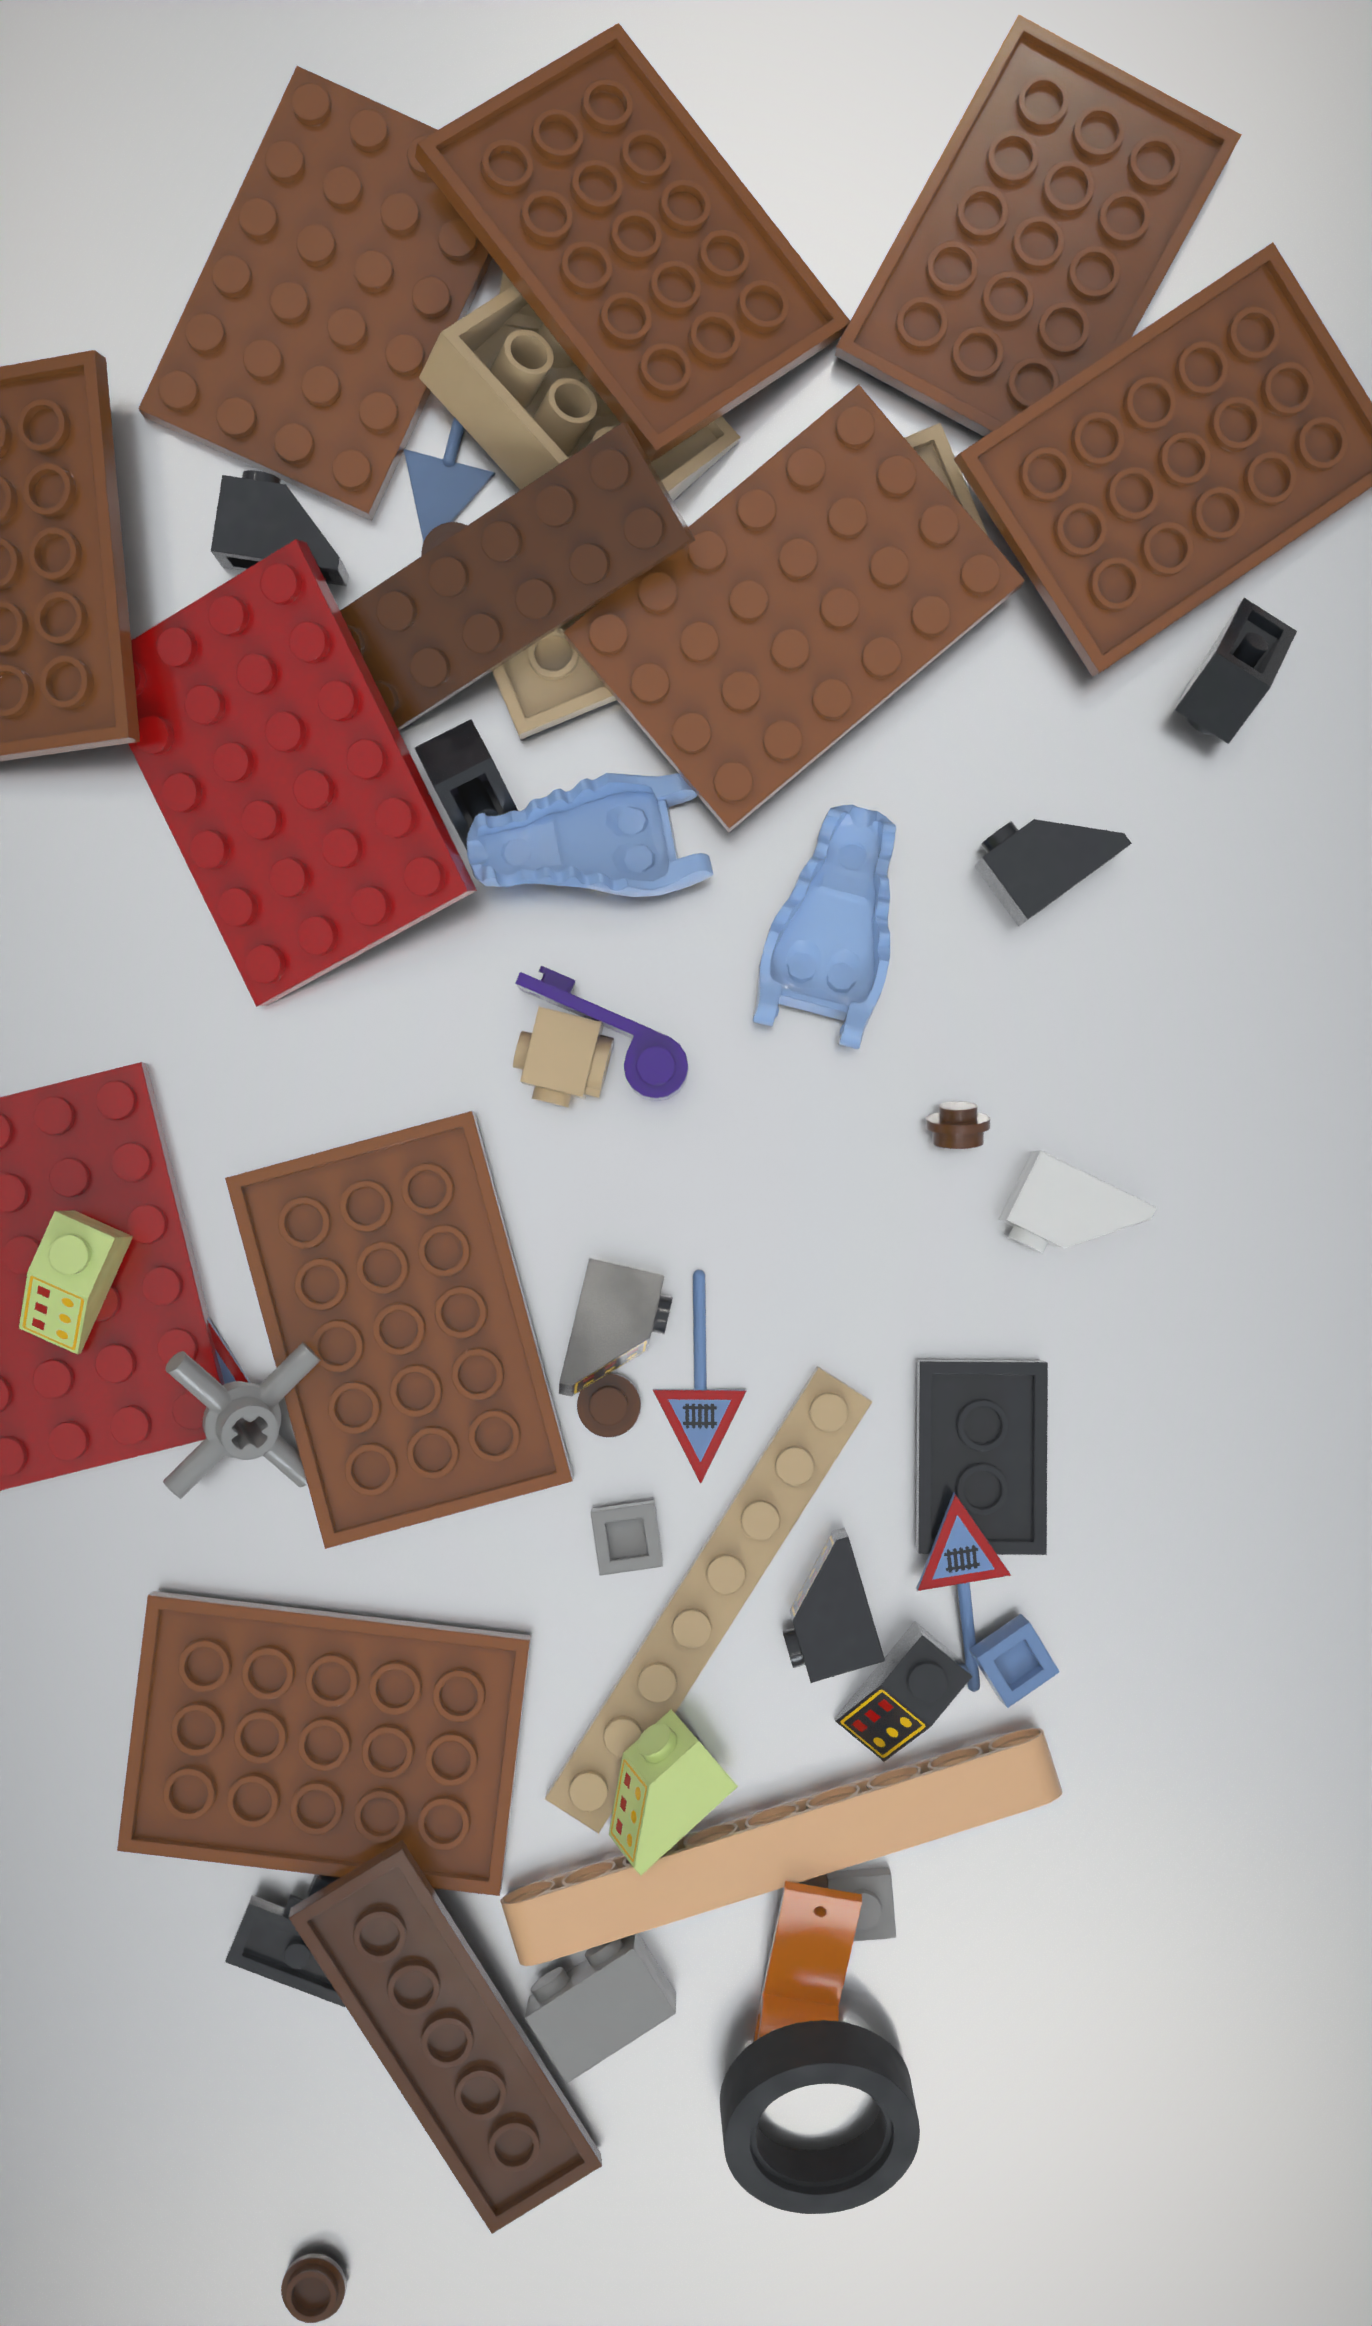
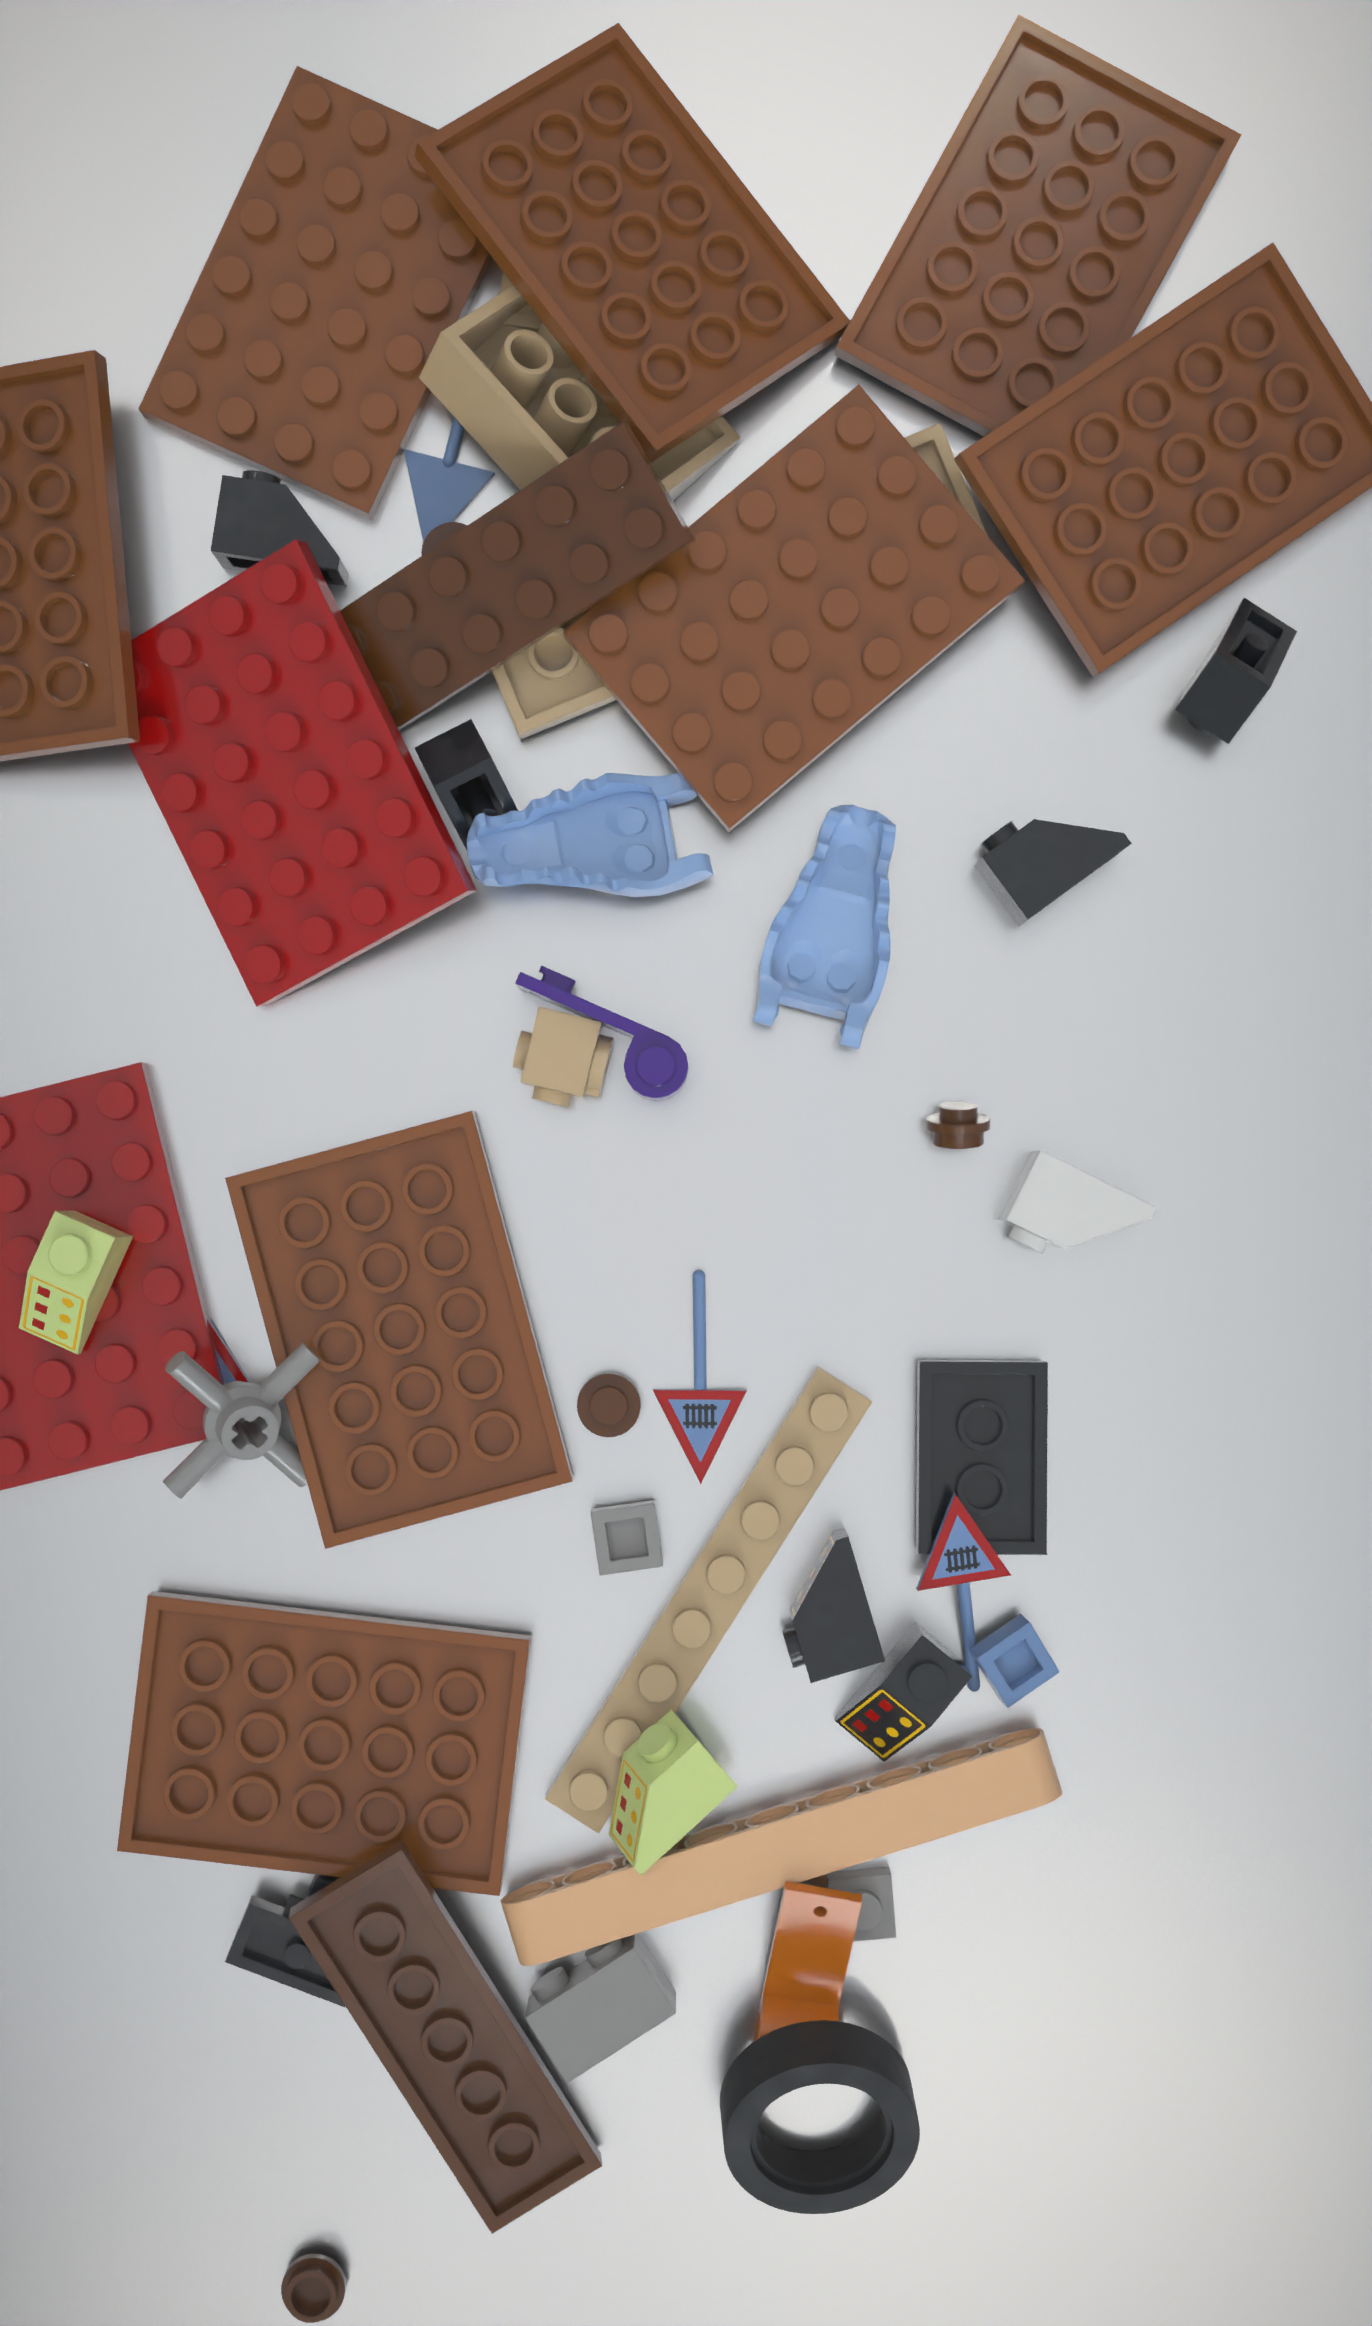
(612, 1322): slope -> none

